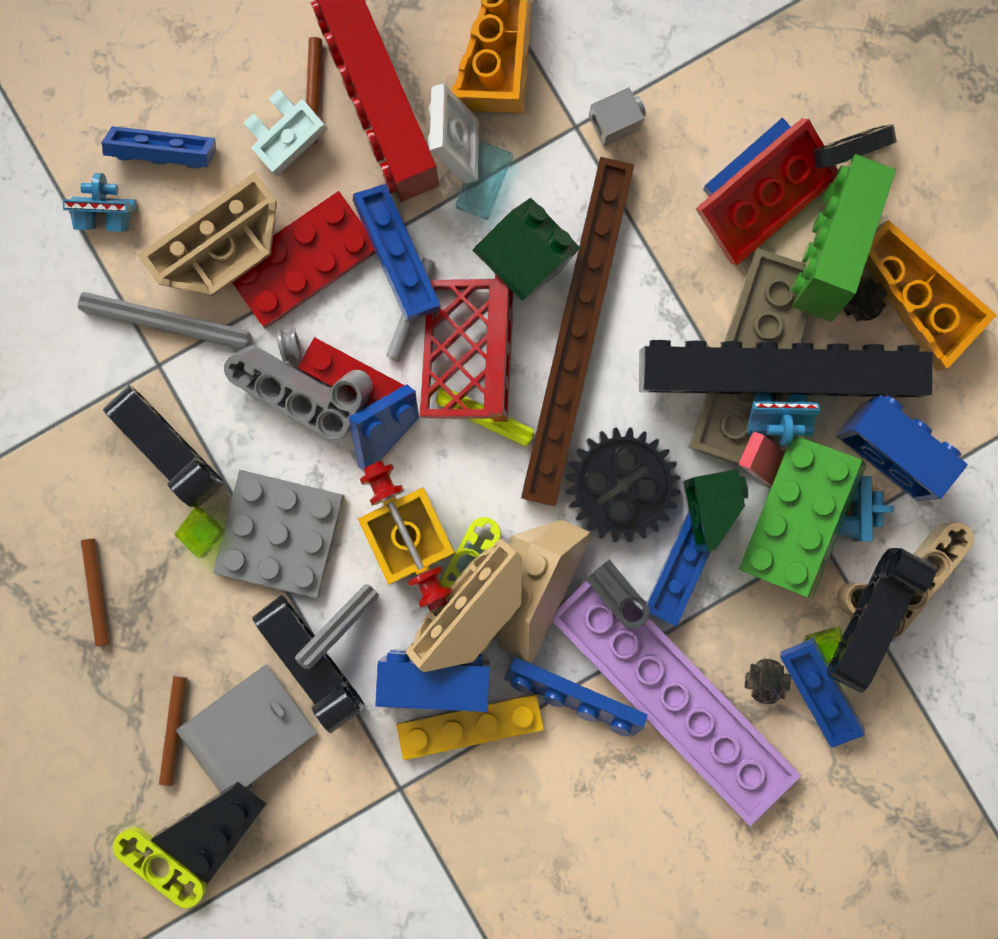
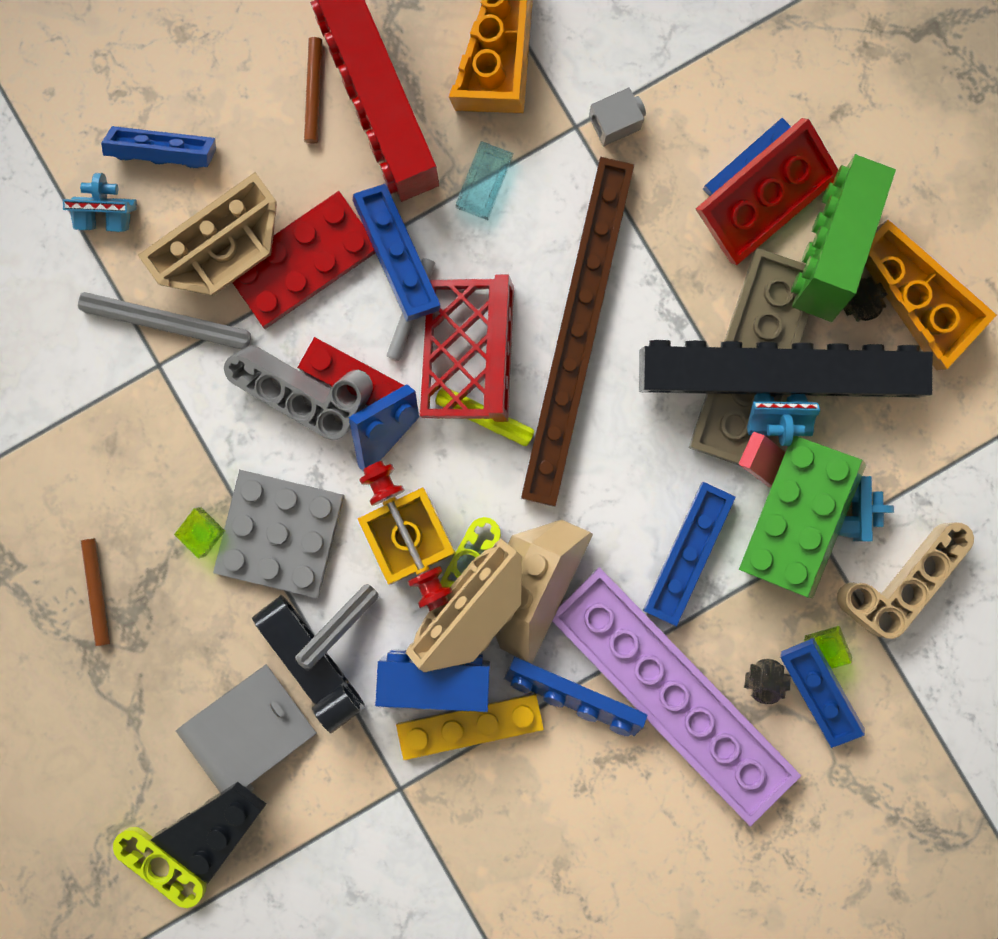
(171, 737): dark orange bar -> none
(186, 470): black beam -> none
(288, 344): light grey bush -> none
(289, 136): light aqua plate -> none
(453, 133): white plate -> none
(526, 249): dark green slope -> none
(617, 591): dark grey piece -> none
(641, 511): black gear -> none
(714, 505): dark green slope -> none
(859, 144): black beam -> none
(878, 616): black beam -> none
(902, 448): blue brick -> none

